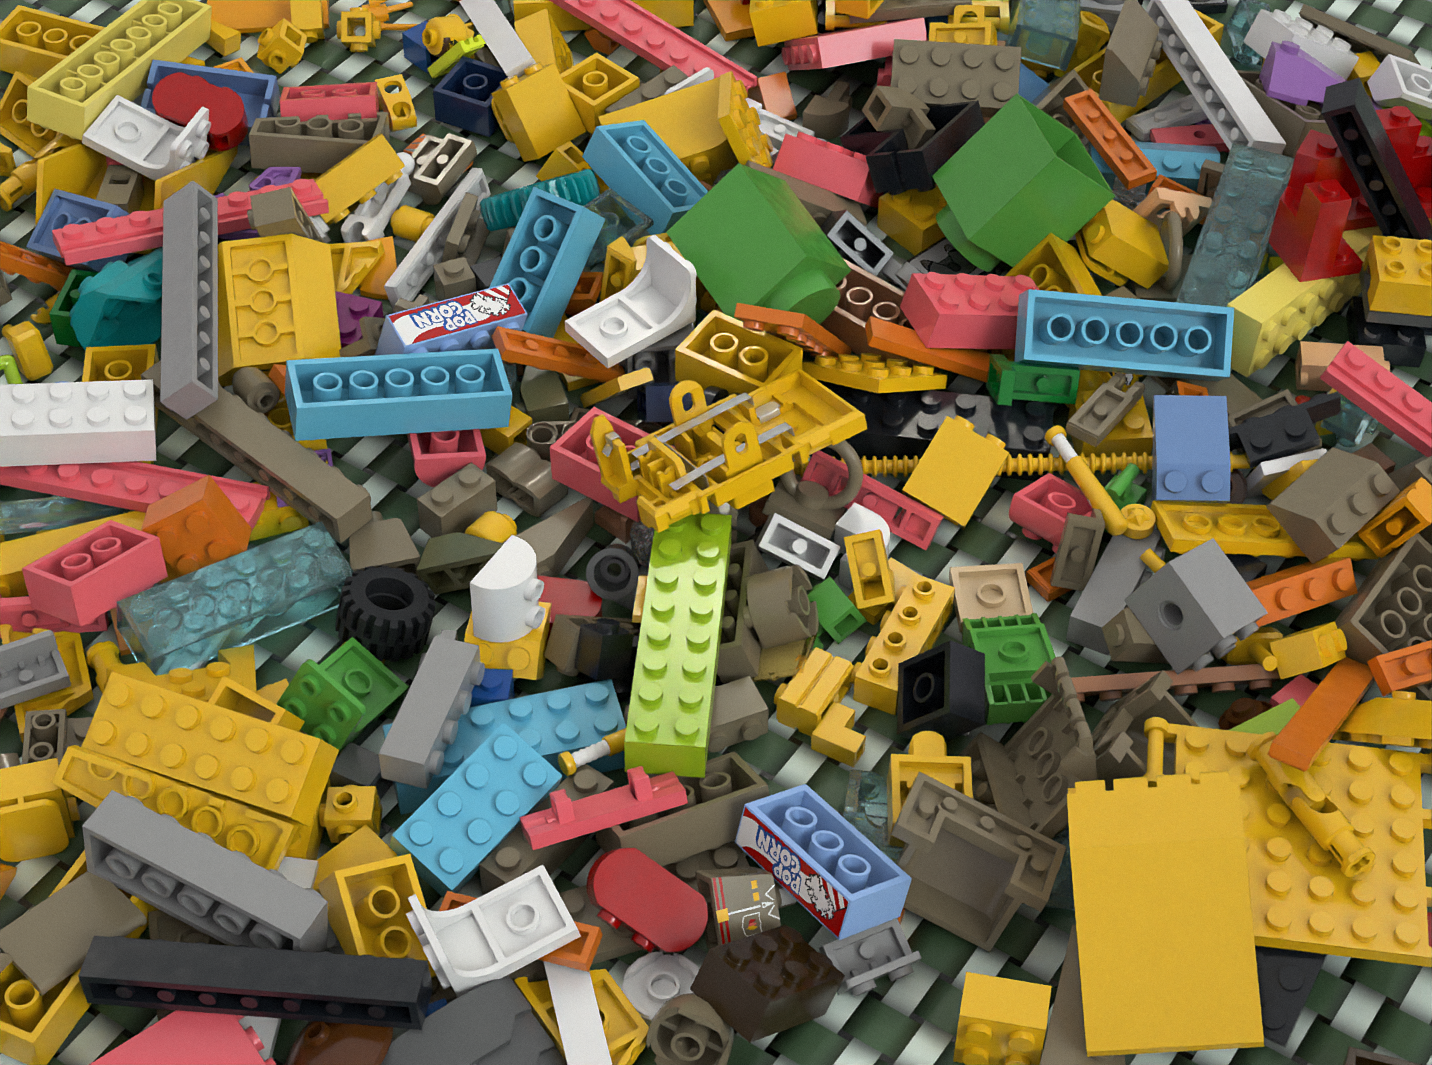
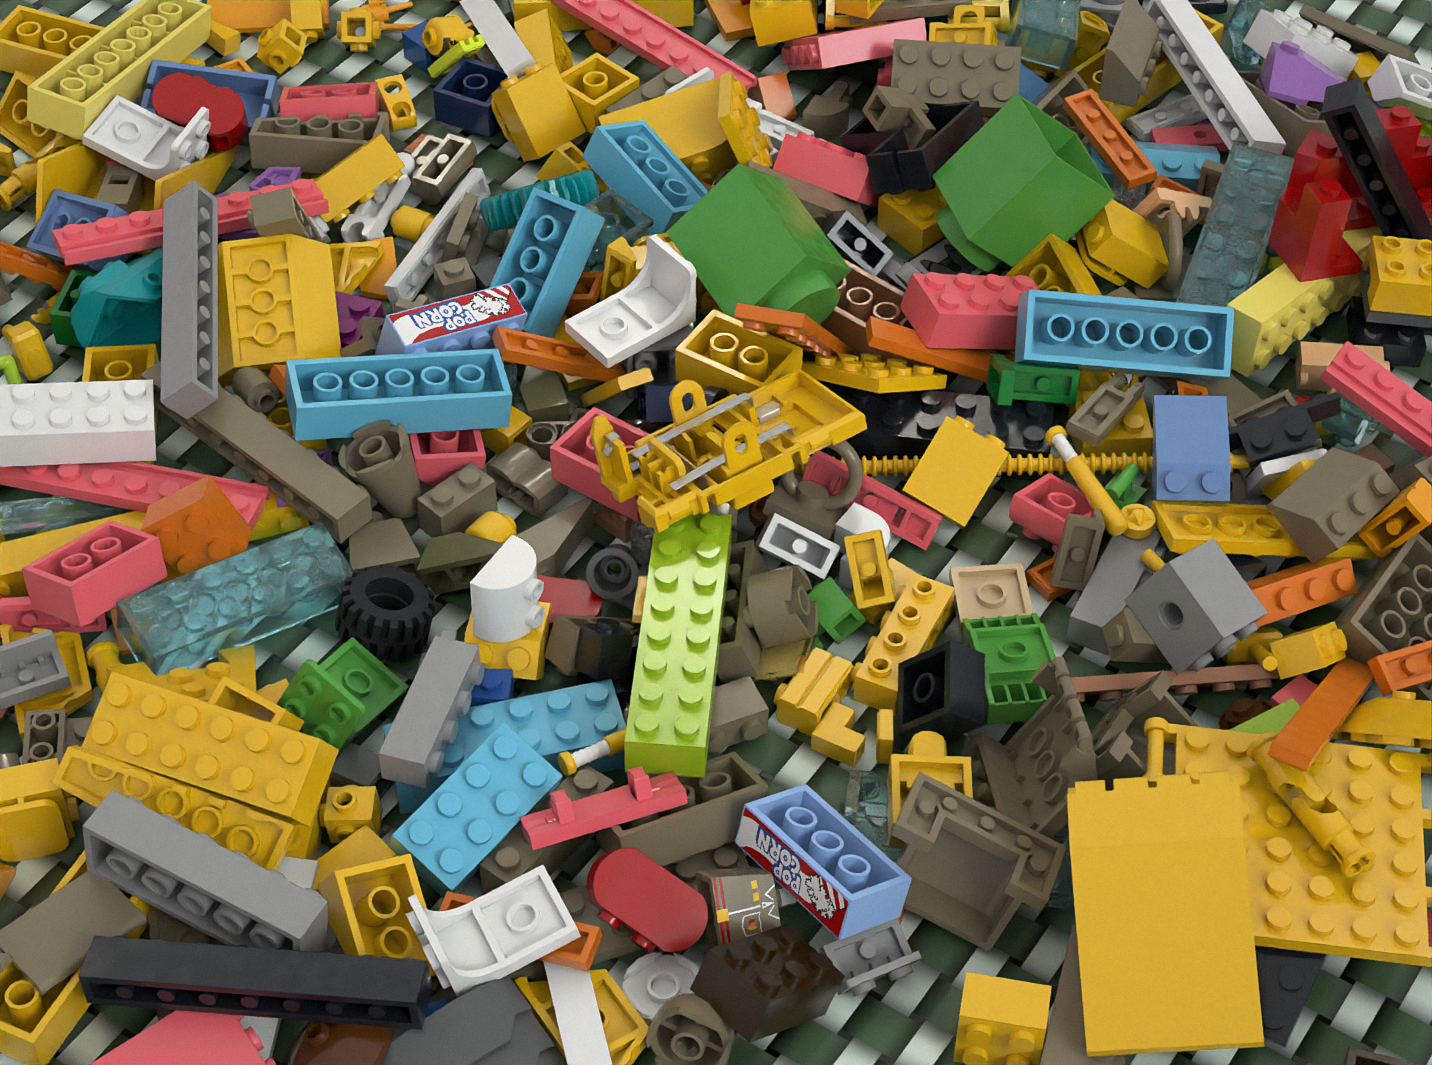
(385, 466): none -> dark tan cone
(884, 735): none -> yellow tile

